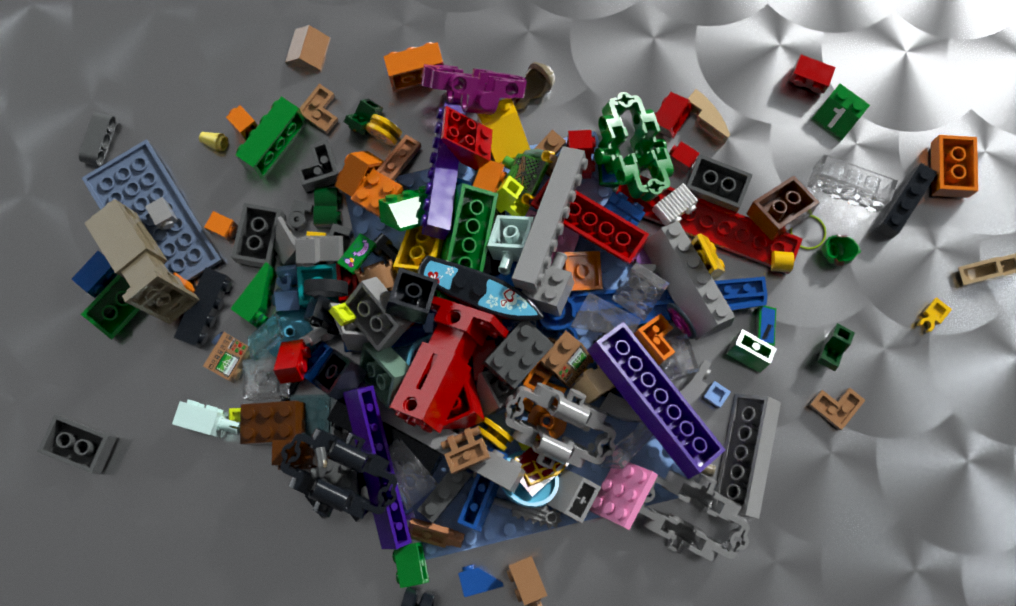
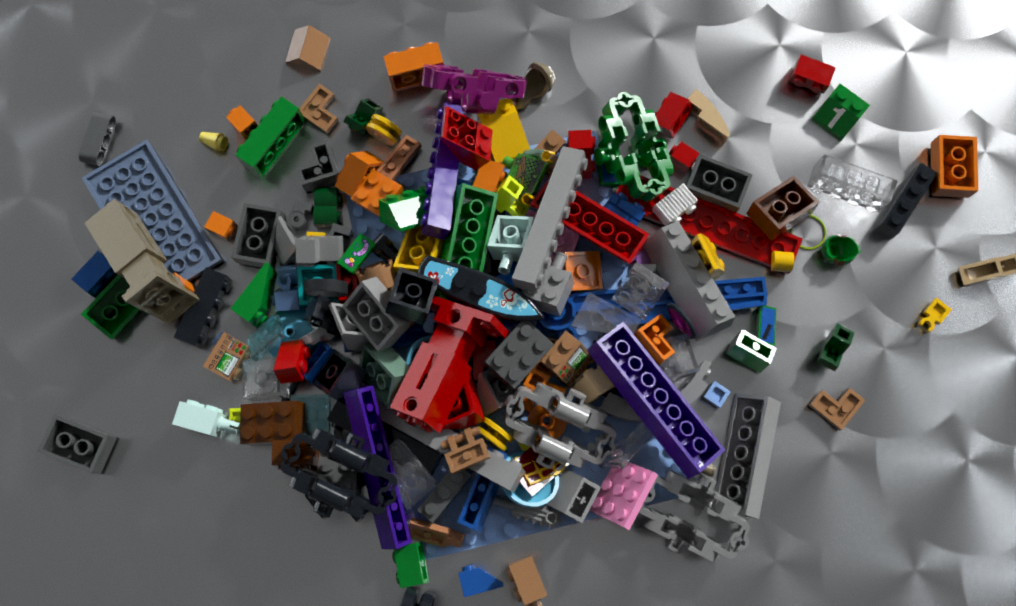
(161, 214): light grey brick -> none
(322, 462): dark grey arm -> none
(342, 314): neon yellow tile -> none

